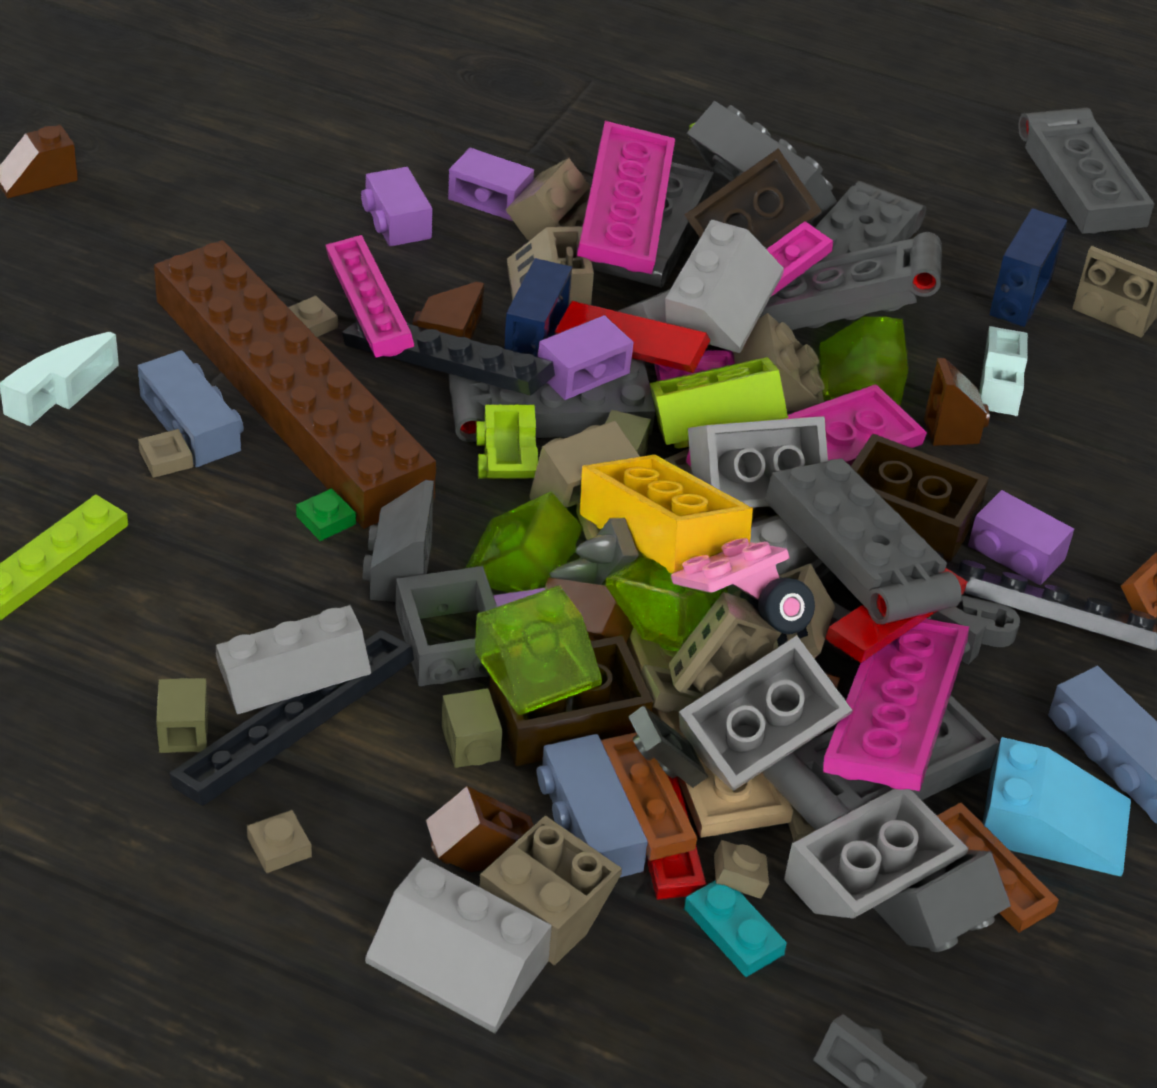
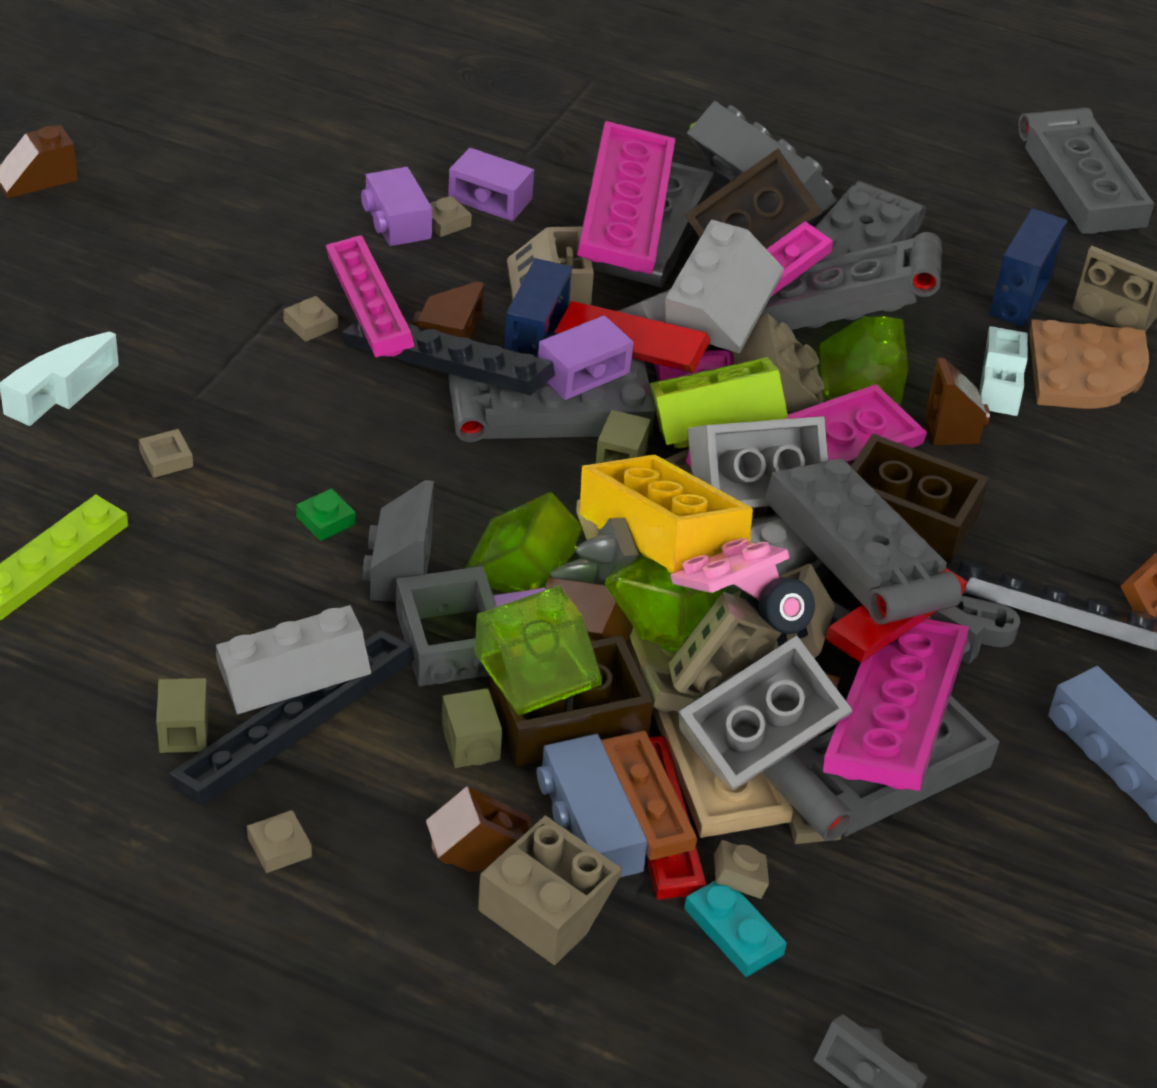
(187, 402): sand blue brick -> none
(292, 379): reddish brown brick -> none
(449, 216): none -> dark tan plate
(460, 945): light grey slope -> none
(508, 442): lime cylinder -> none
(551, 200): dark tan slope -> none
(562, 460): dark tan slope -> none
(663, 743): pearl dark grey plate -> none
(870, 855): light grey slope -> none
(947, 903): dark grey slope -> none
(1020, 537): medium lavender brick -> none
(1026, 893): dark orange plate -> none
(1055, 809): medium azure slope -> none
(1086, 363): none -> medium nougat plate

